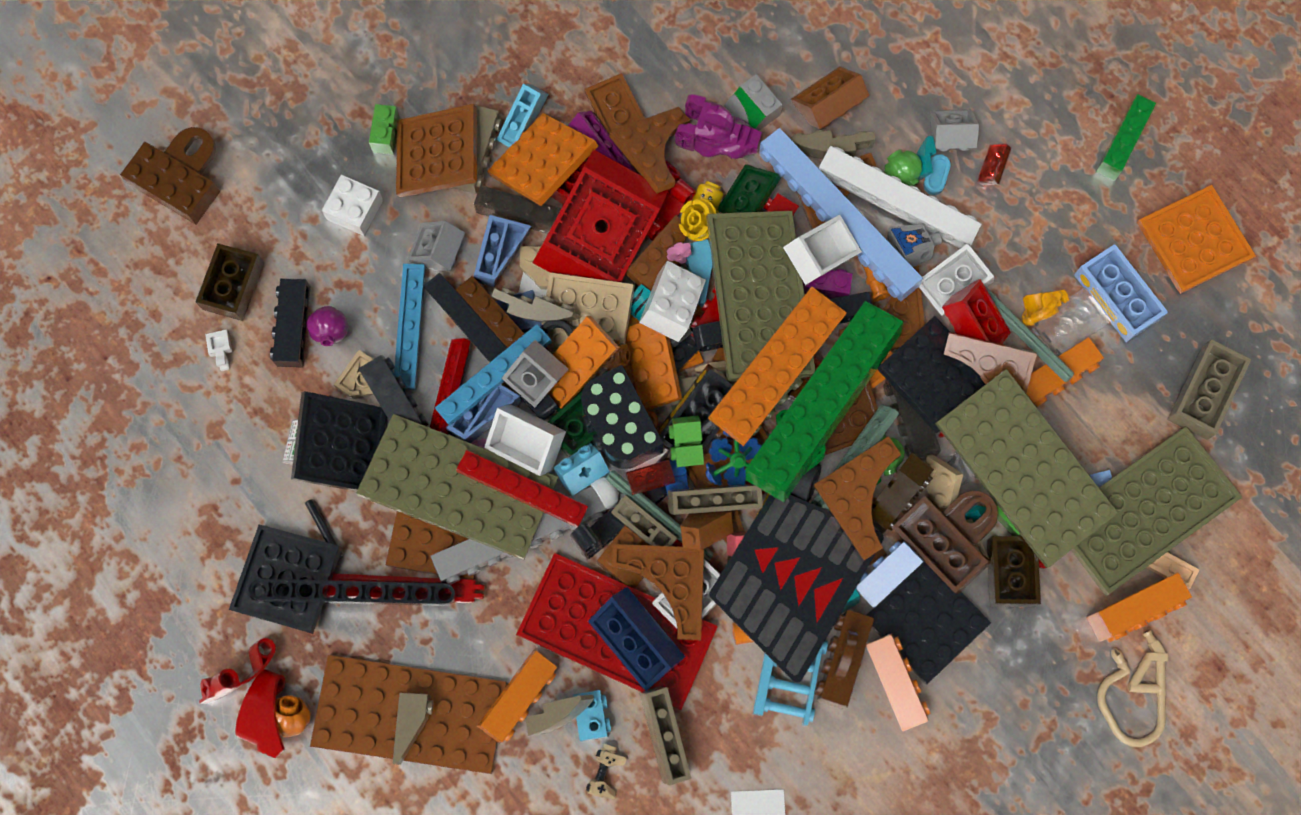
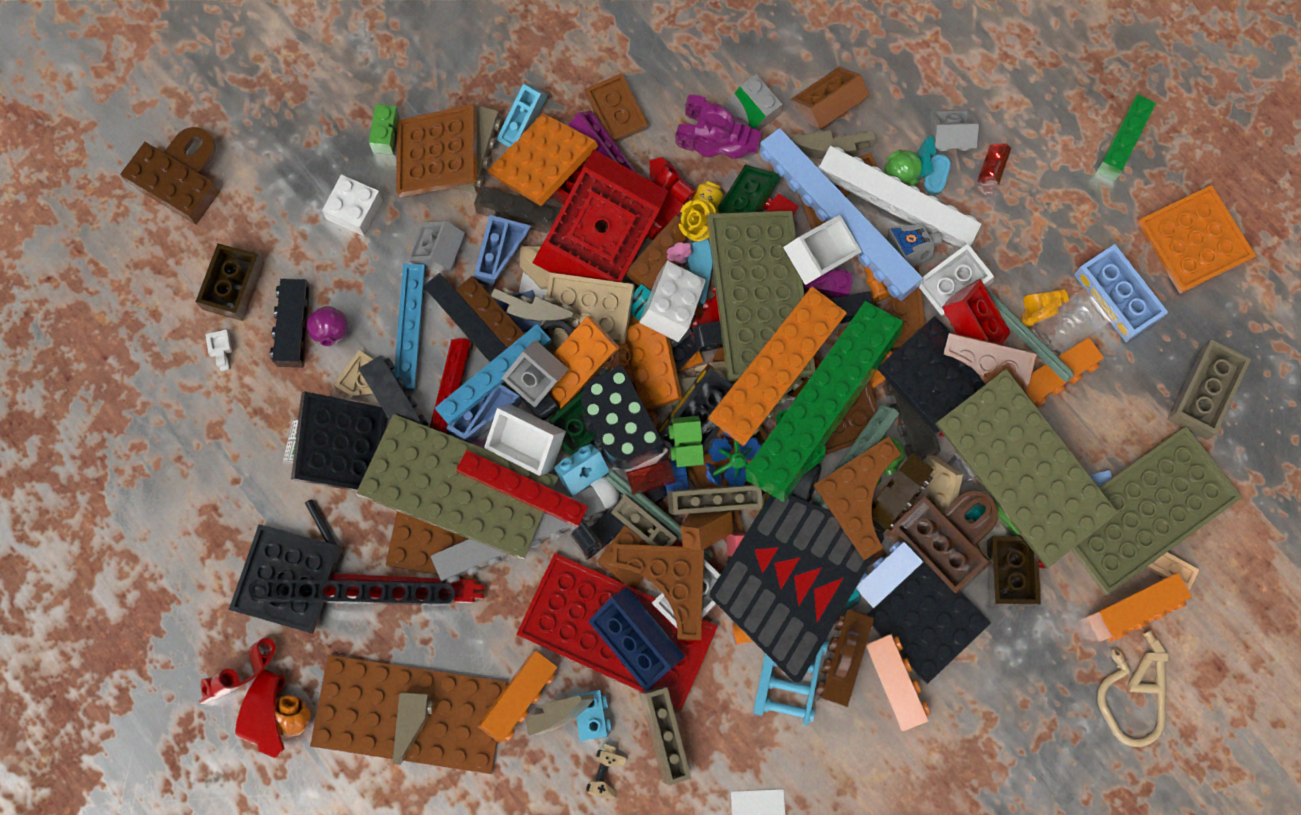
(645, 145): dark orange plate -> none

